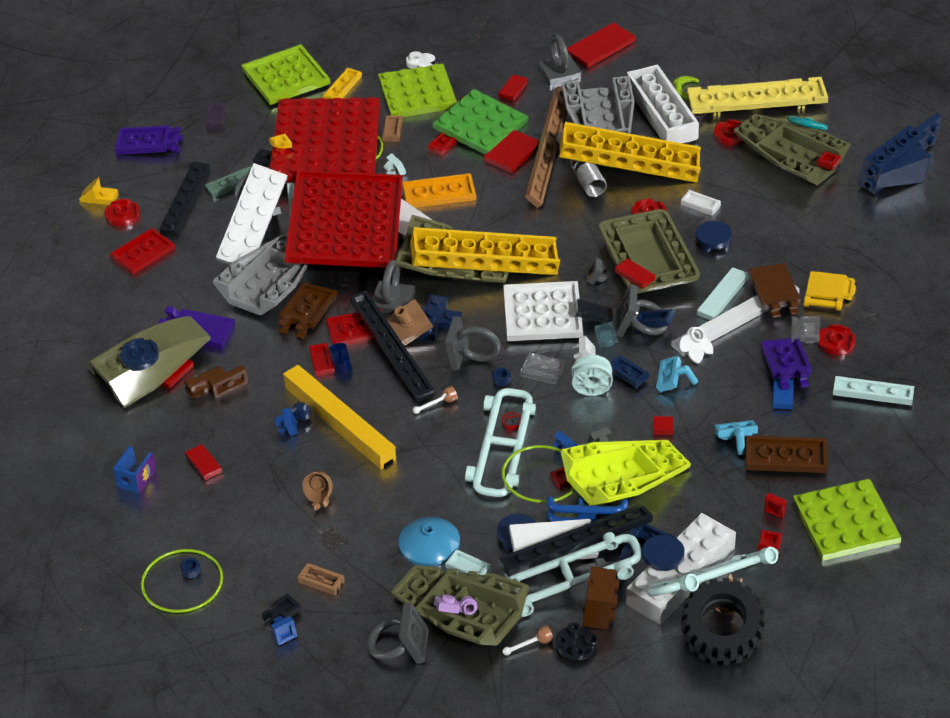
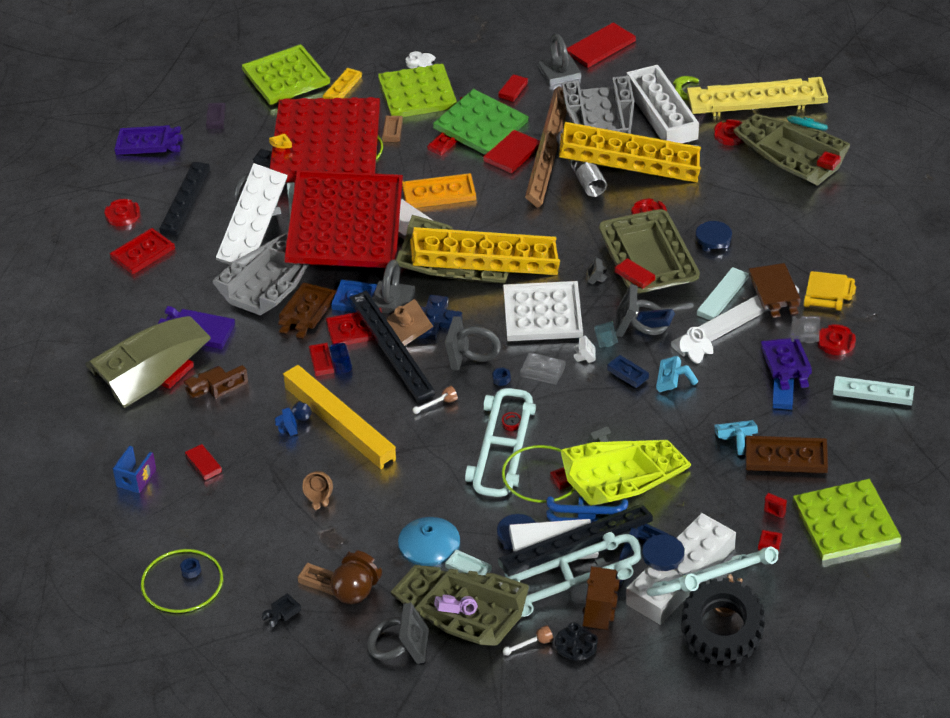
(98, 195): yellow slope -> none
(139, 354): dark blue tile -> none
(225, 184): sand green tile -> none
(283, 629): blue tile -> none
(347, 289): none -> blue tile
(355, 577): none -> reddish brown tile
(394, 166): light aqua tile -> none
(563, 441): blue tile -> none
(592, 375): light aqua wheel -> none
(593, 311): black tile -> none
(662, 425): red tile -> none
(700, 202): white tile -> none
(901, 158): dark blue wedge -> none

